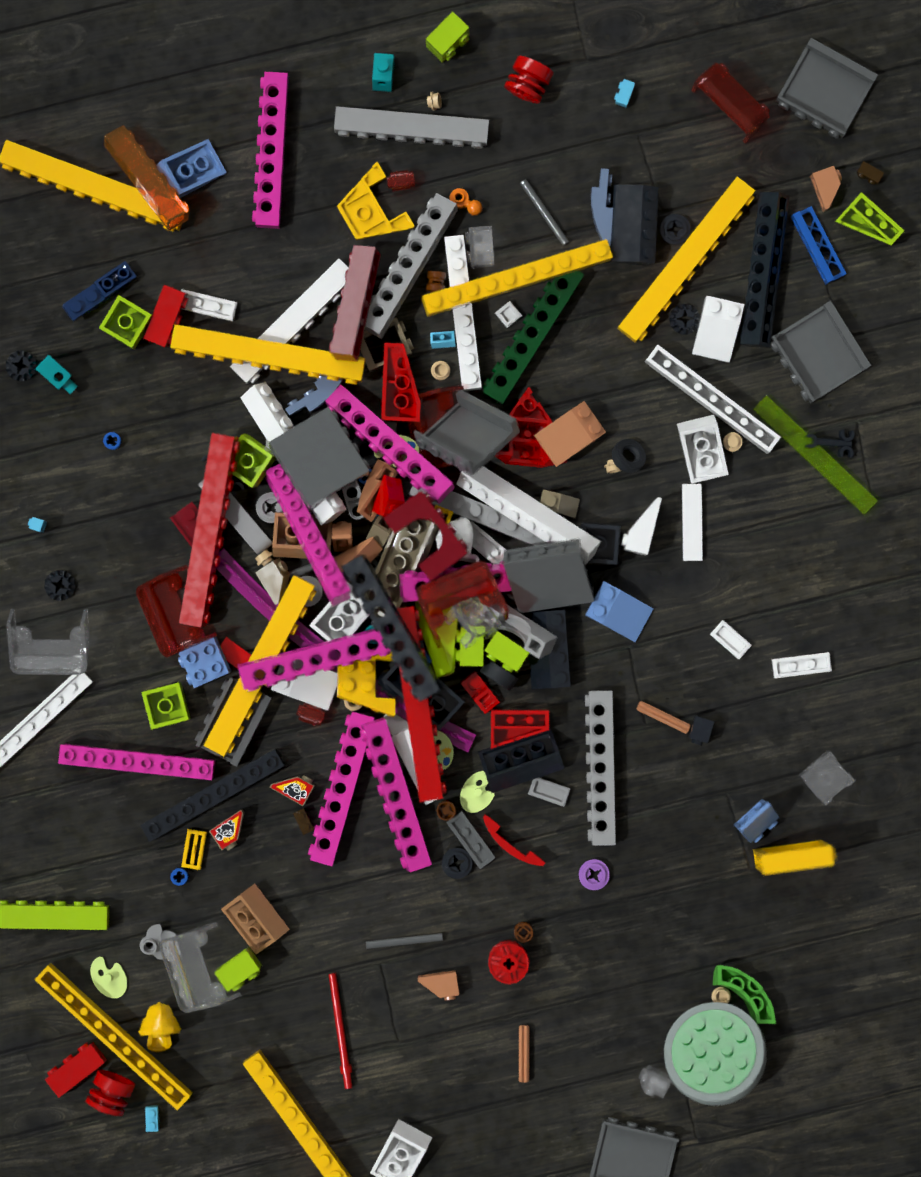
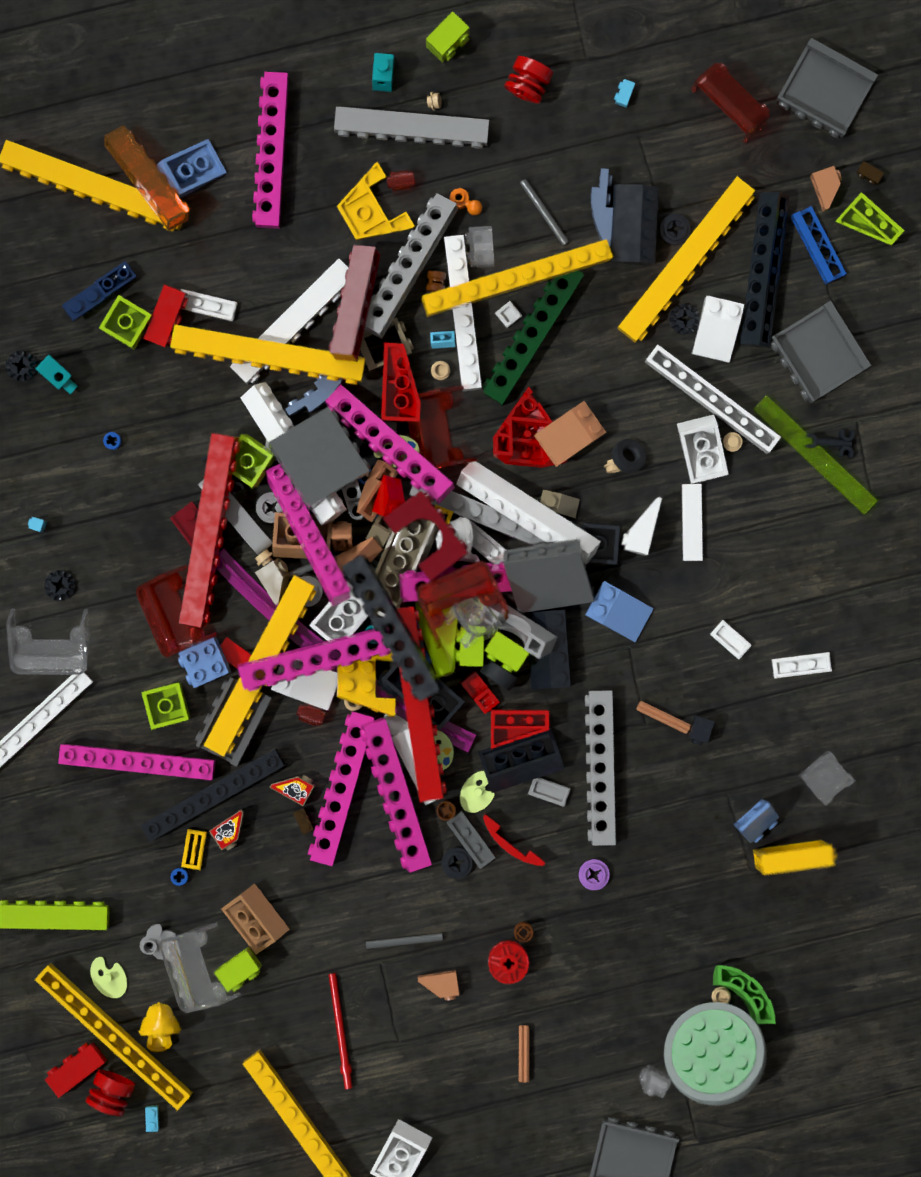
(468, 433): dark grey panel -> none

